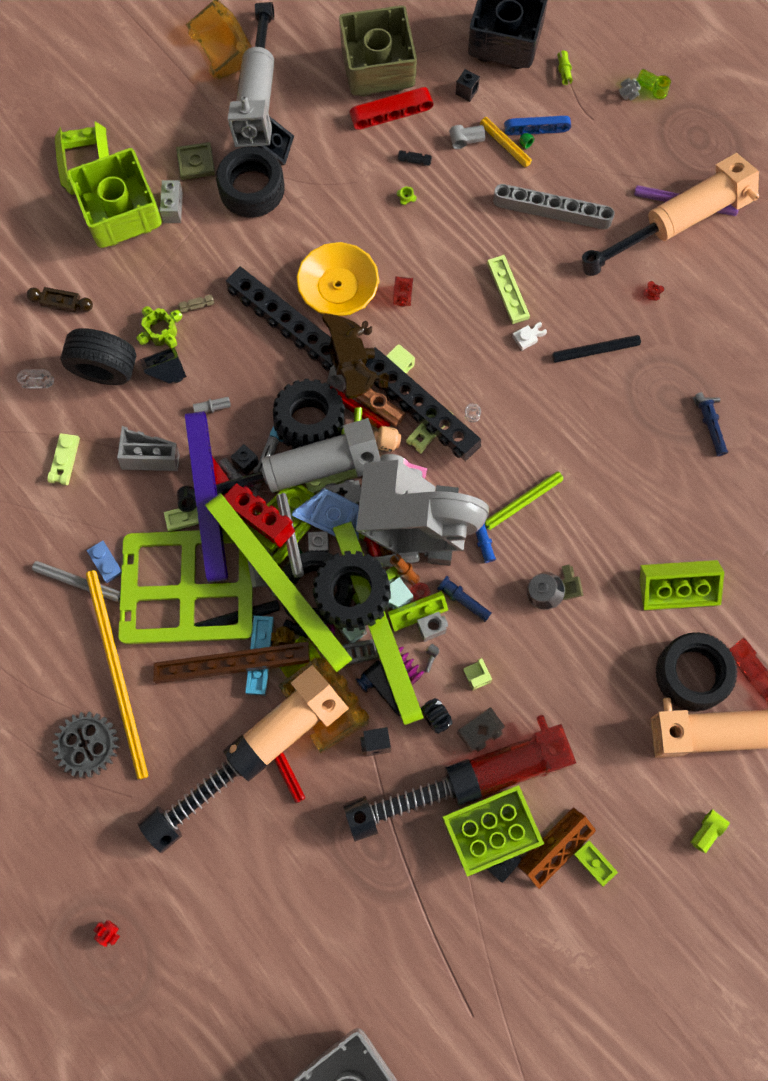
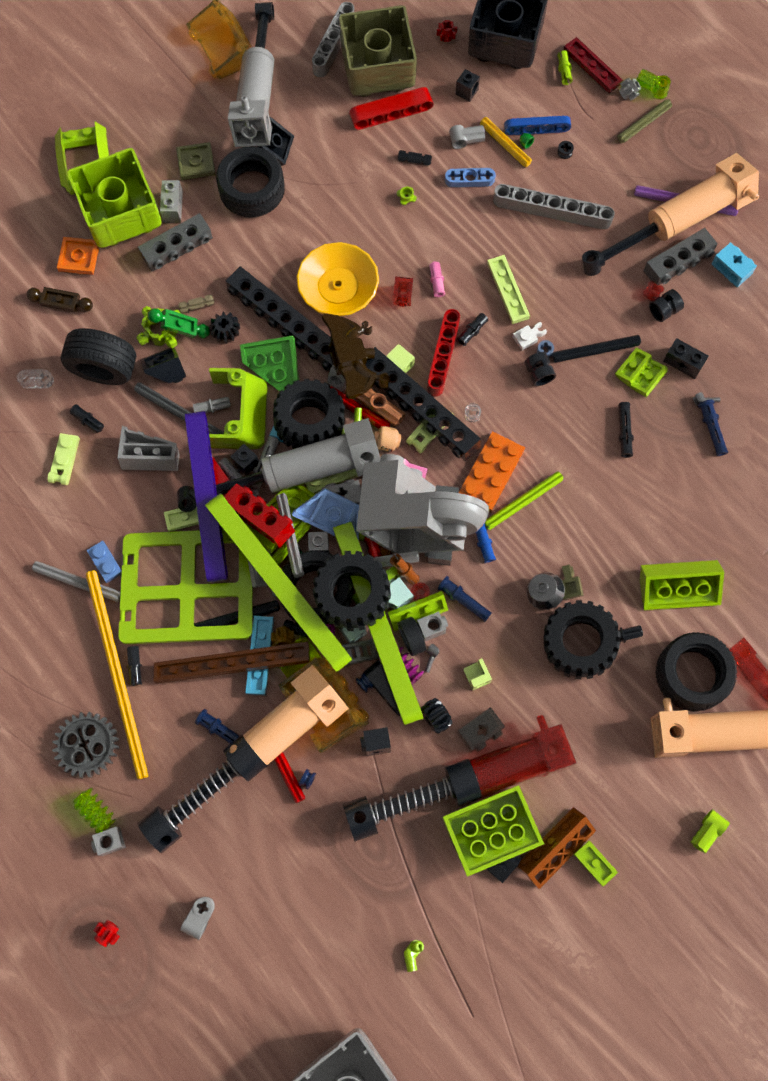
(77, 256): none -> orange plate
(86, 418): none -> black axle
(93, 811): none -> clear neon green piece
(116, 844): none -> light grey brick
(134, 665): none -> black axle
(168, 405): none -> dark grey axle
(177, 234): none -> dark grey brick
(178, 323): none -> green plate
(196, 920): none -> light grey piece
(215, 726): none -> dark blue pin
(217, 327): none -> black gear
(252, 423): none -> lime windscreen
(272, 360): none -> bright green plate
(307, 779): none -> dark blue bush
(330, 43): none -> light grey beam
(411, 953): none -> lime arm
(412, 636): none -> black tyre
(437, 279): none -> bright pink axle
(443, 360): none -> red beam
(446, 31): none -> red gear
(472, 329): none -> black pin
(483, 182): none -> medium blue beam
(492, 469): none -> orange plate
(540, 370): none -> black wheel
(545, 343): none -> sand blue bush
(565, 144): none -> black bush
(581, 614): none -> black tyre
(593, 65): none -> dark red plate
(625, 431): none -> black pin
(630, 633): none -> black axle
(641, 372): none -> lime slope
(644, 121): none -> olive axle
(666, 305): none -> black wheel
(685, 358): none -> black brick
(701, 241): none -> dark grey brick
(734, 264): none -> medium azure brick

